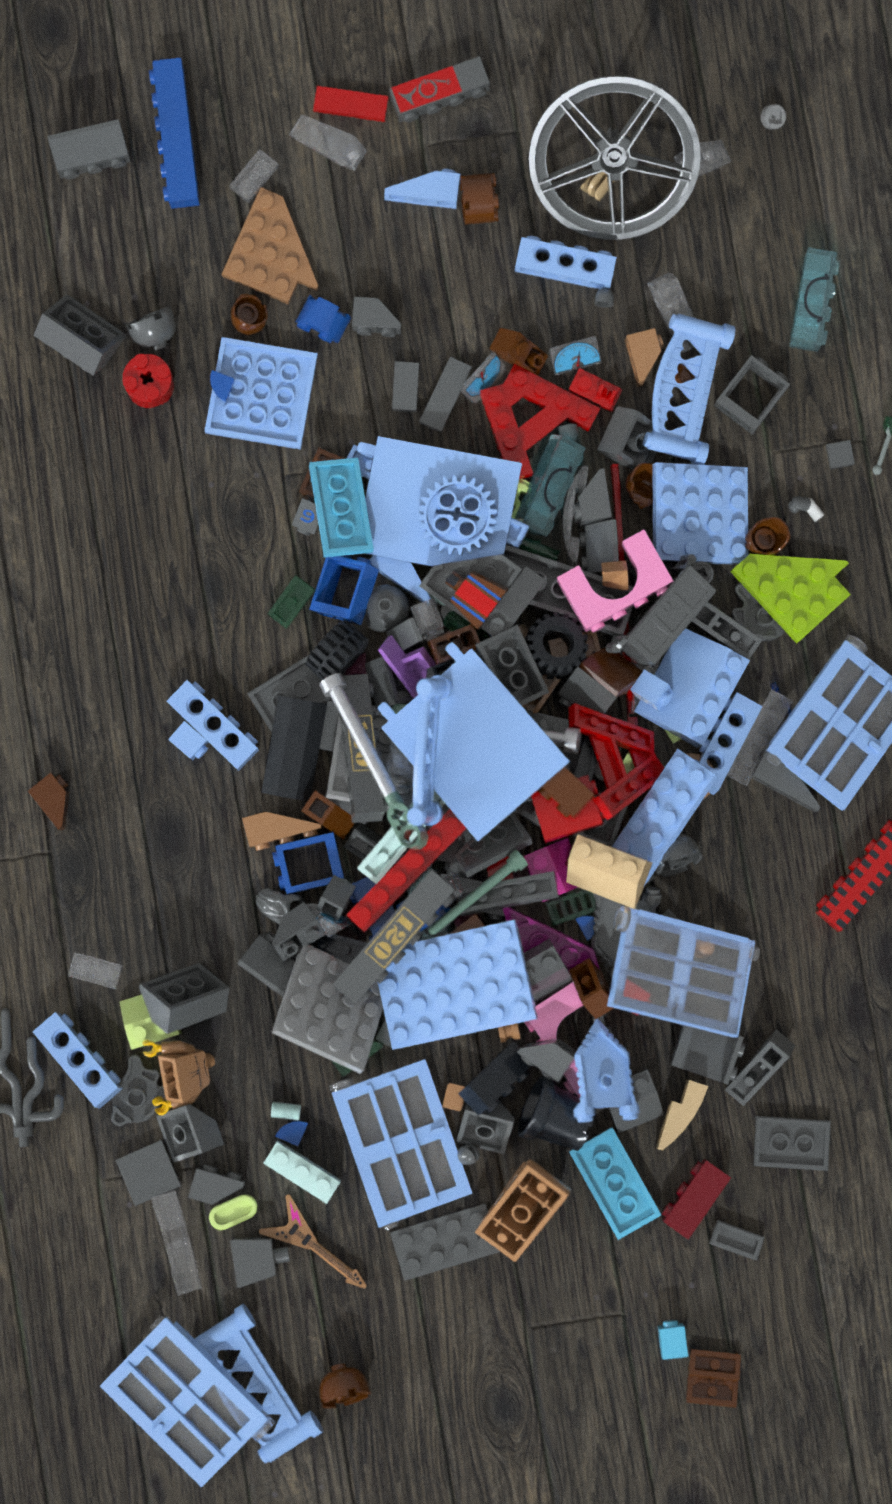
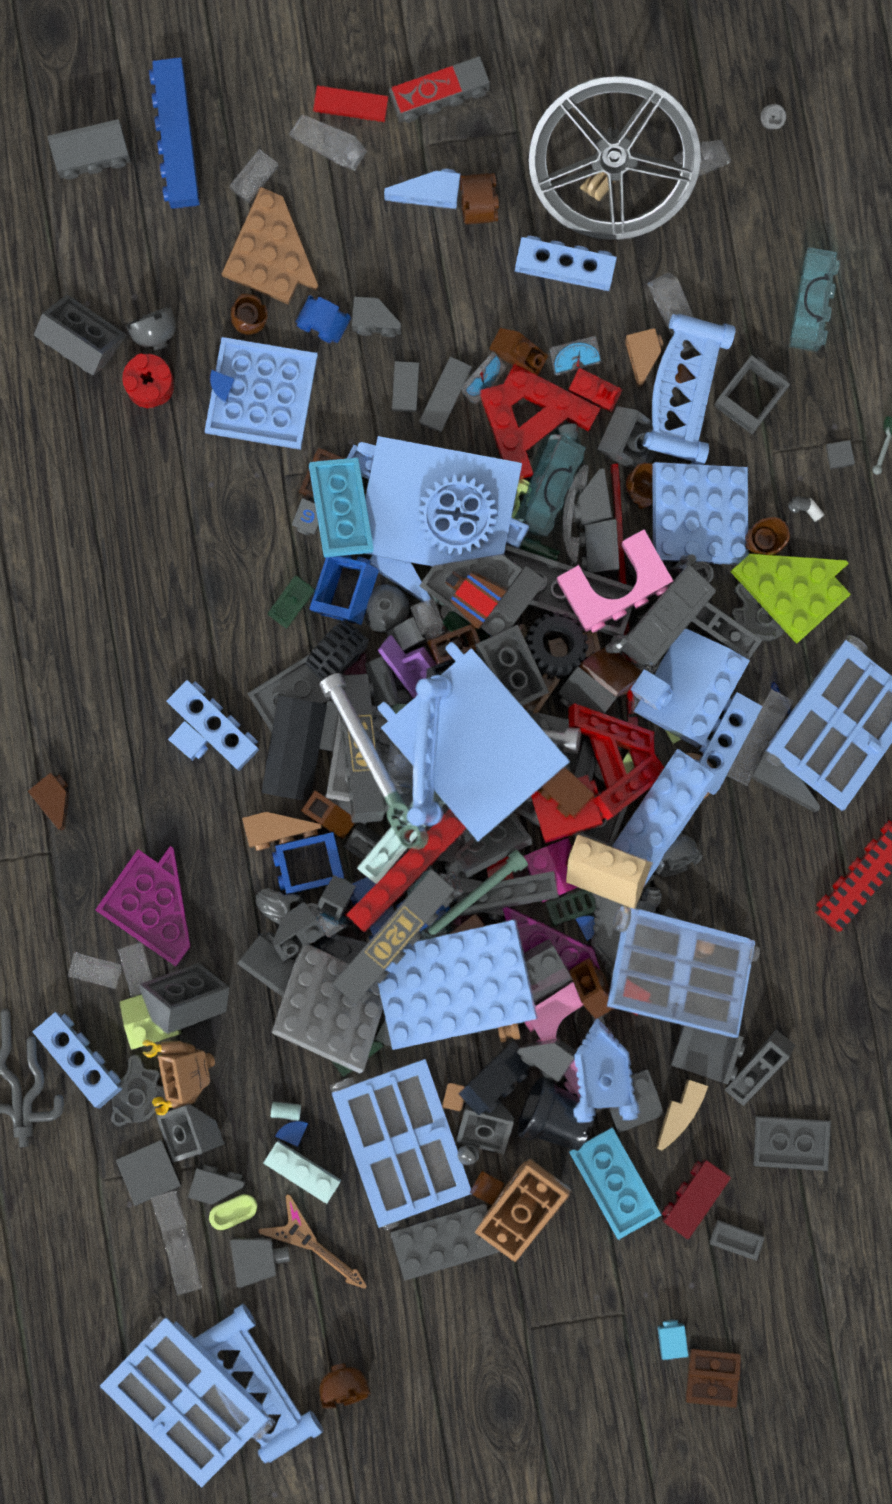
(135, 967): none -> clear tile
(150, 905): none -> magenta wing
(487, 1187): none -> reddish brown tile
(604, 298): dark grey hinge -> none
(615, 575): medium nougat slope -> none

